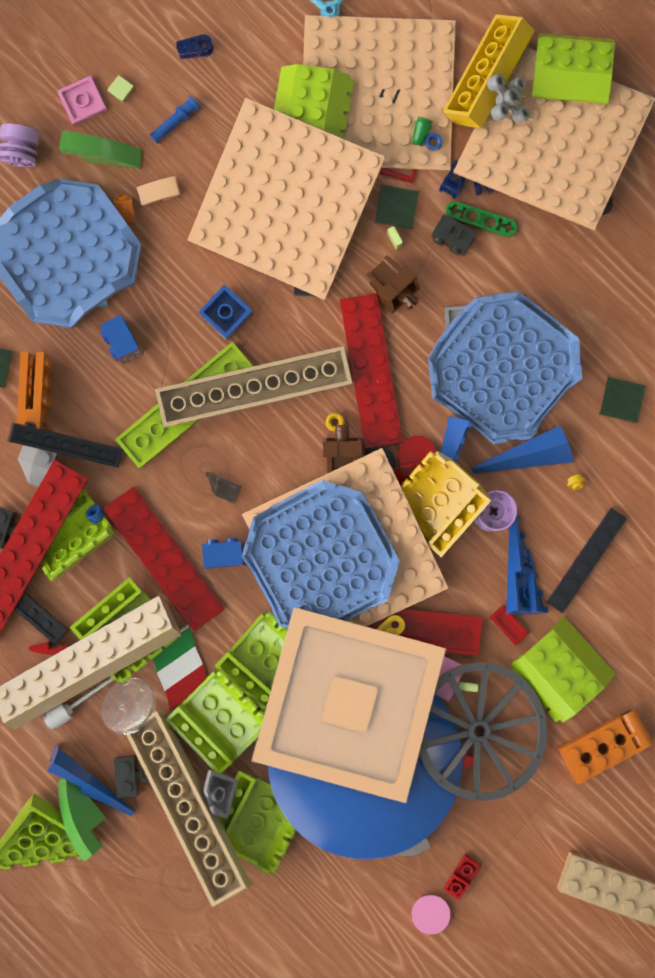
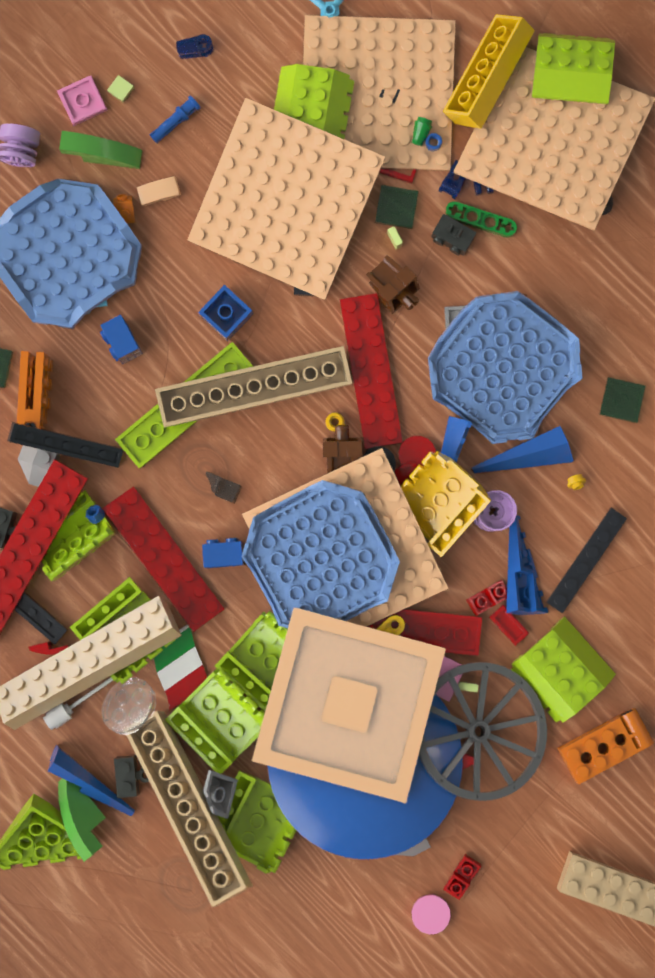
(487, 597): none -> red slope
(508, 98): light grey gear -> none

